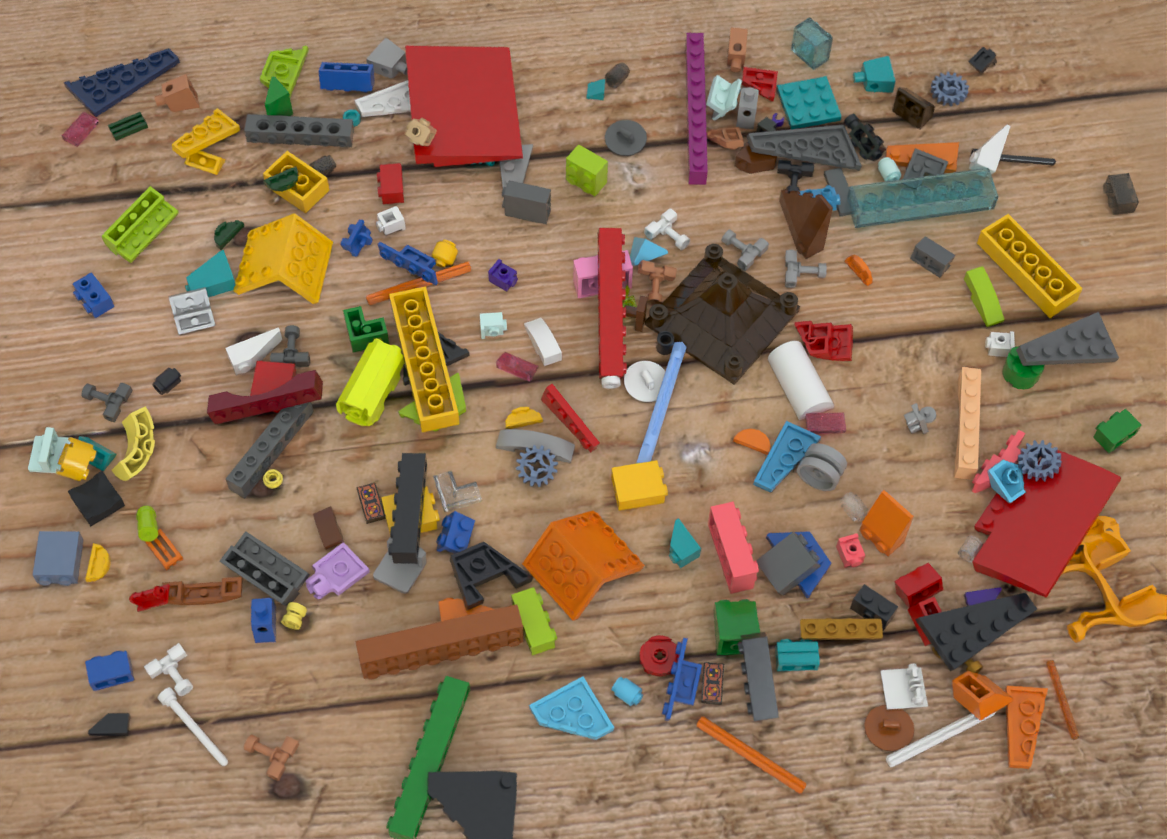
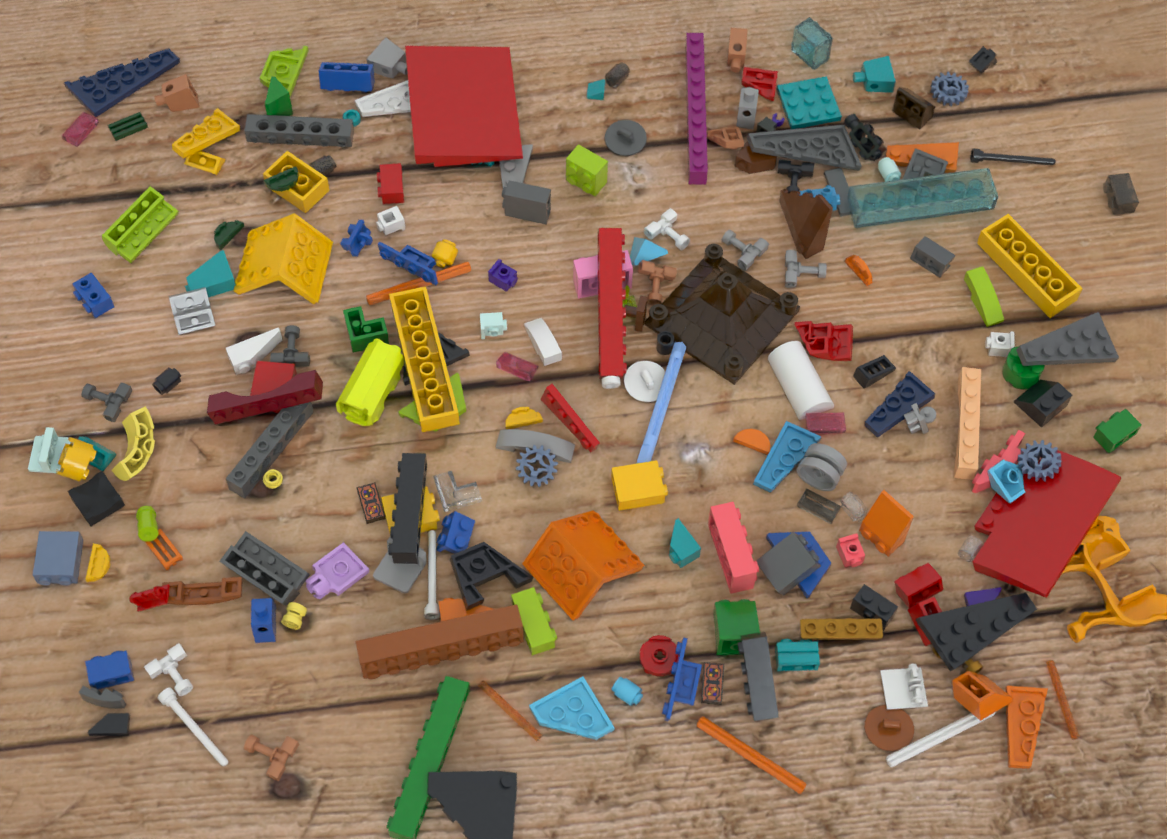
(105, 699): none -> dark grey slope
(328, 528): reddish brown slope -> none
(420, 132): tan brick -> none
(432, 610): none -> white piece
(510, 710): none -> clear orange bar
(723, 96): light aqua bracket -> none
(818, 509): none -> clear smoke tile
(862, 373): none -> black slope
(898, 404): none -> dark blue wing
(989, 153): white slope -> none
(1043, 401): none -> black slope

